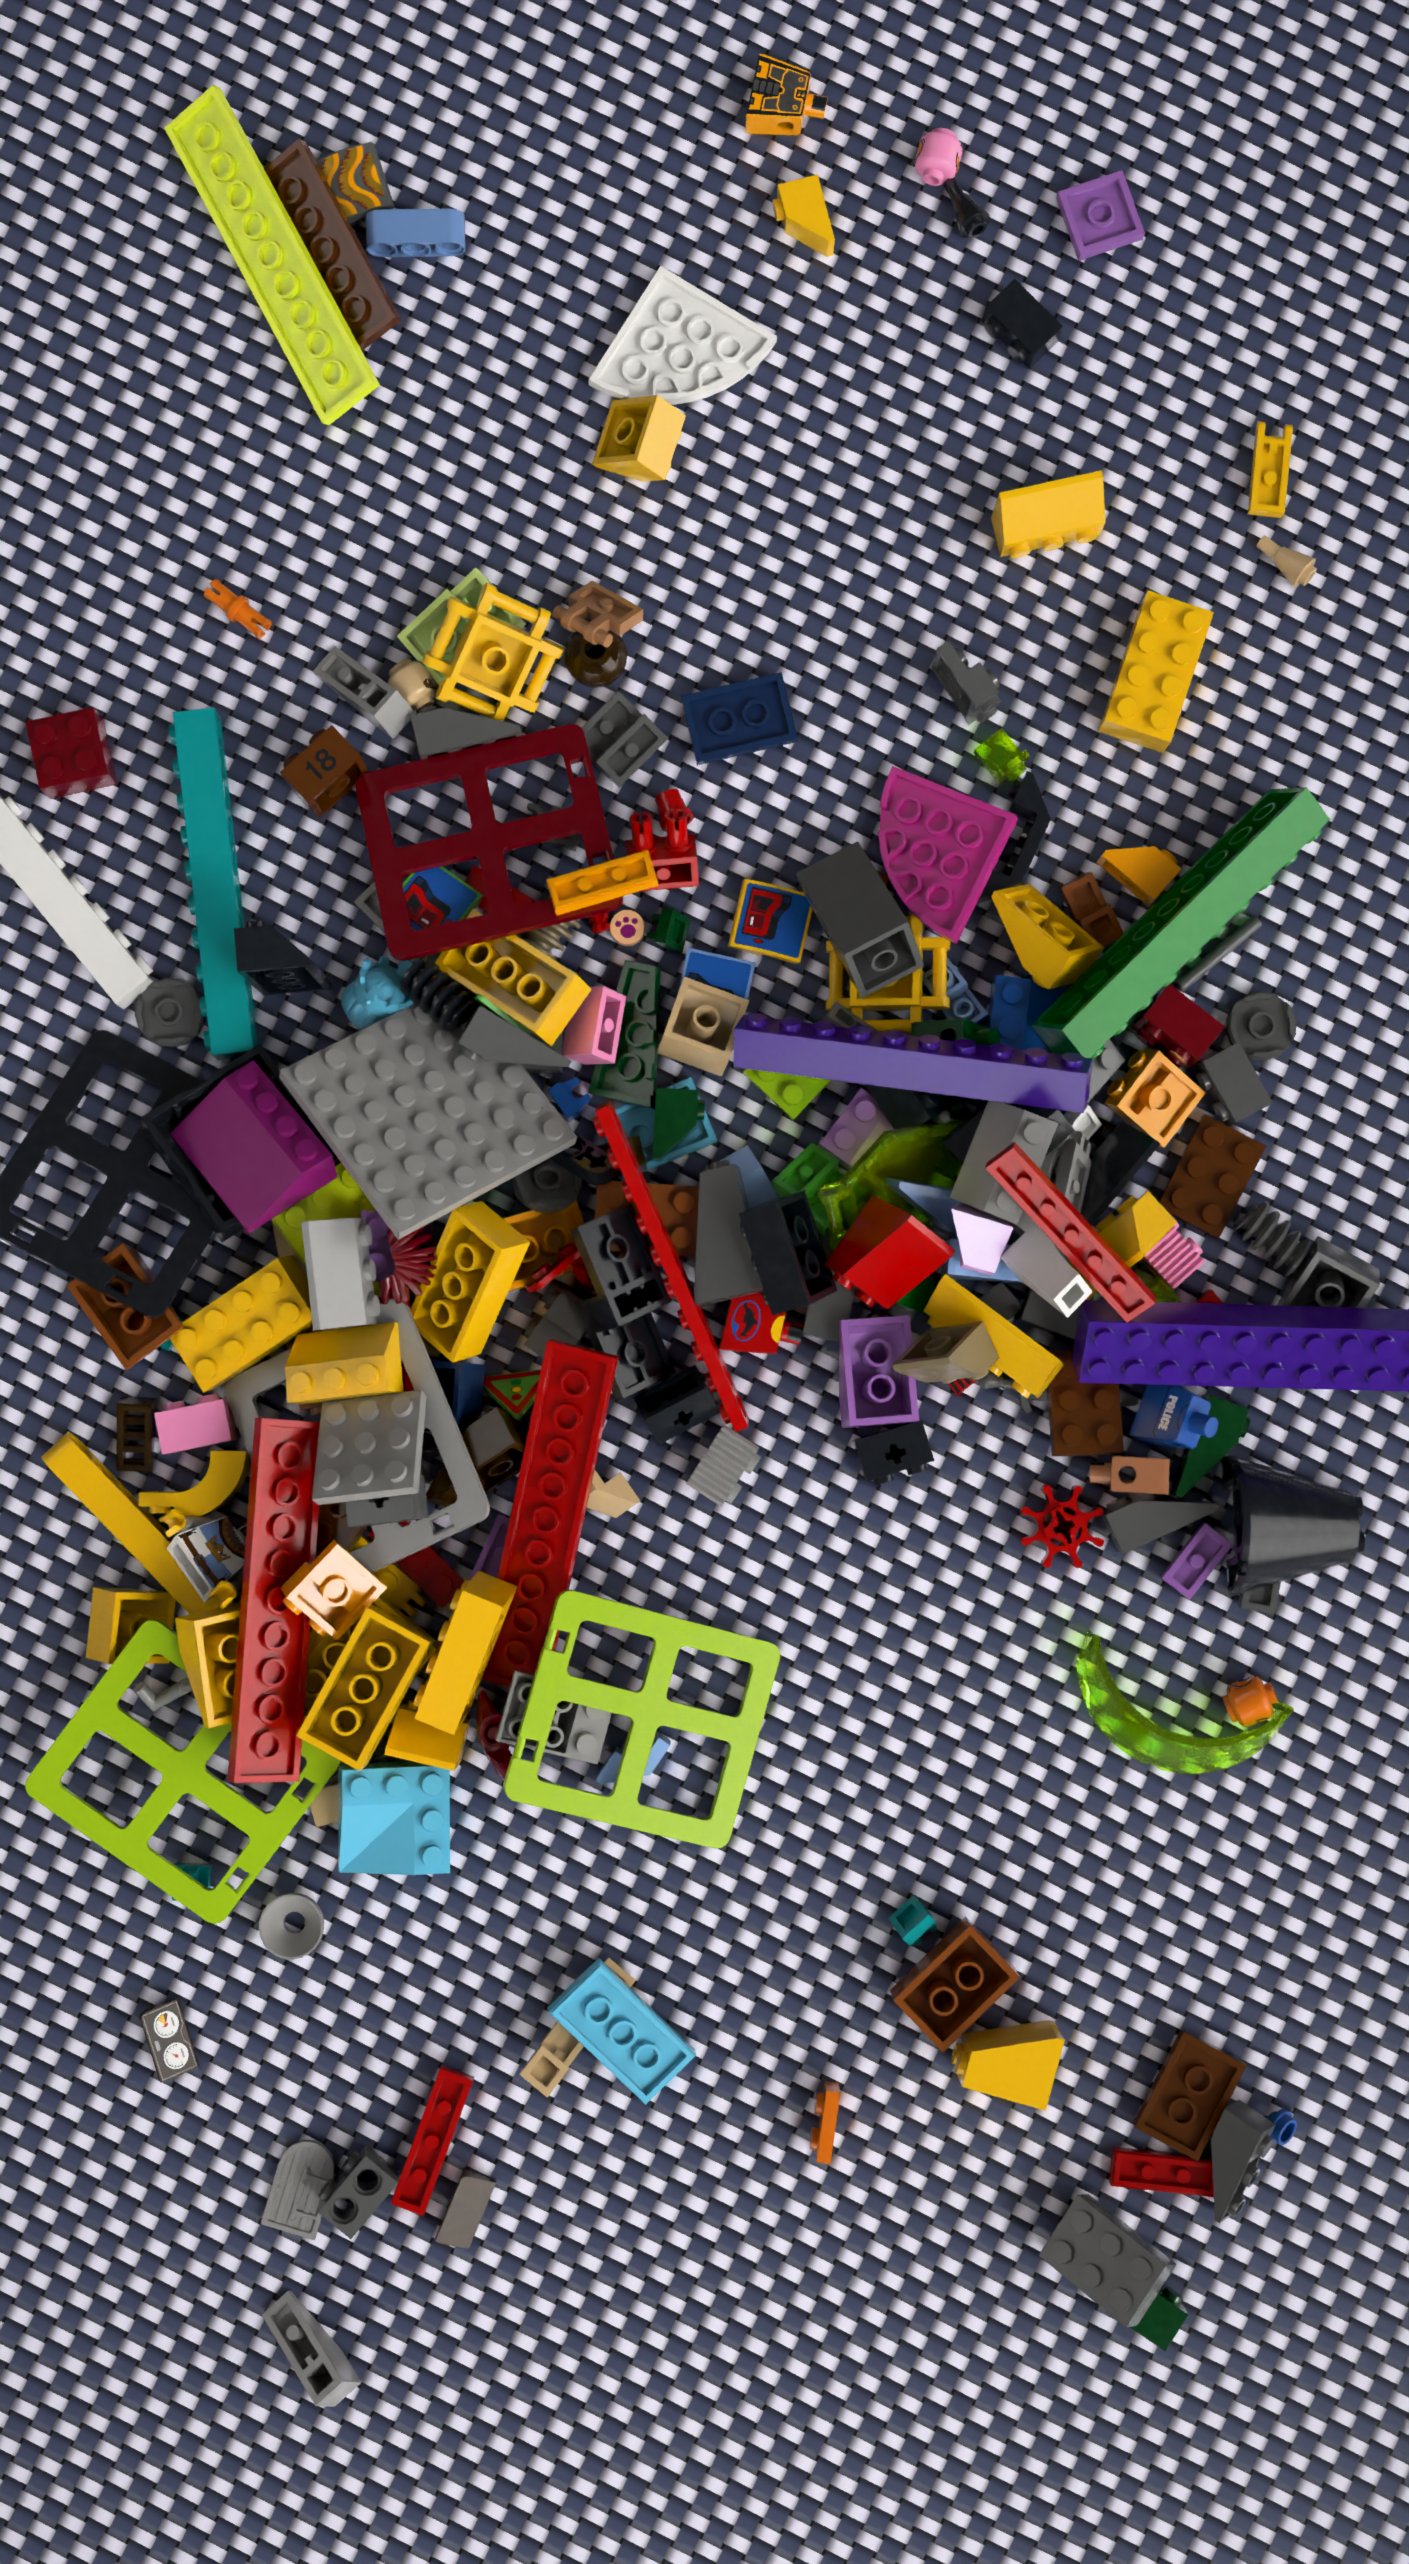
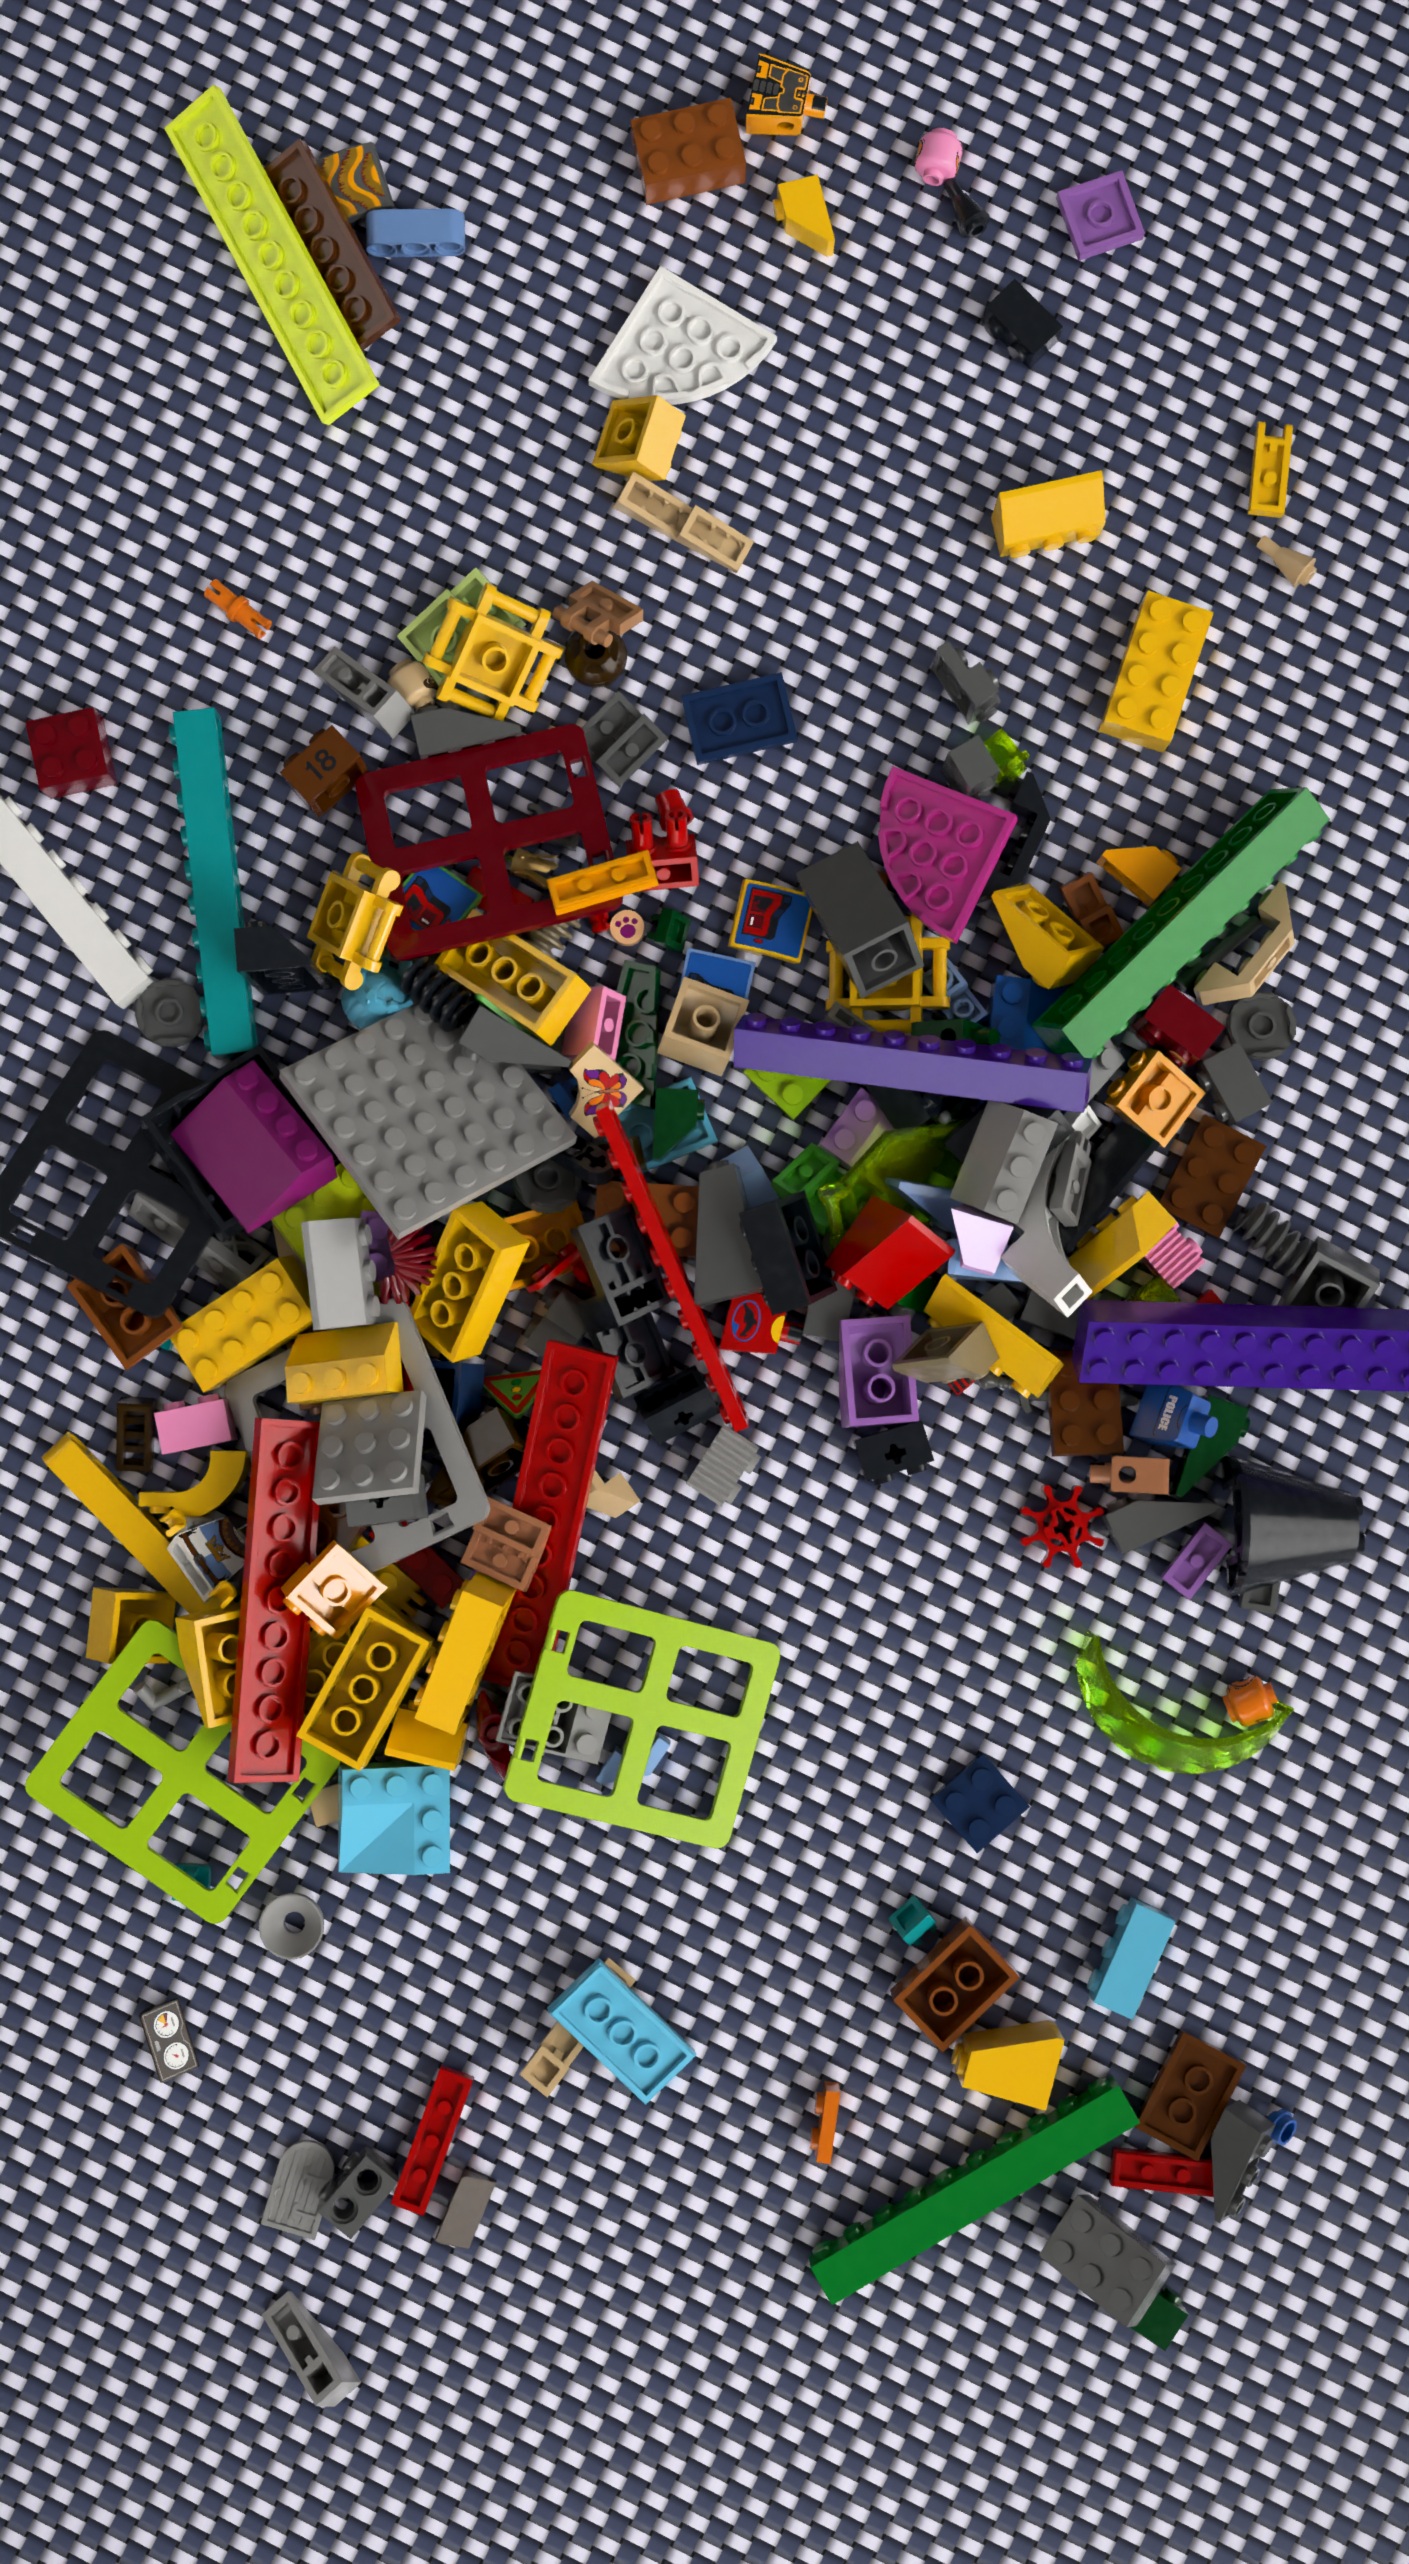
(218, 1258): none -> light grey fence
(354, 920): none -> yellow brick
(507, 1545): none -> nougat slope
(525, 862): none -> pearl gold piece
(599, 1081): none -> tan tile
(682, 523): none -> tan slope
(688, 151): none -> dark orange brick
(971, 769): none -> dark grey brick
(972, 2189): none -> green brick
(979, 1802): none -> dark blue plate
(1070, 1232): plate -> none
(1130, 1957): none -> medium azure brick
(1222, 985): none -> tan slope

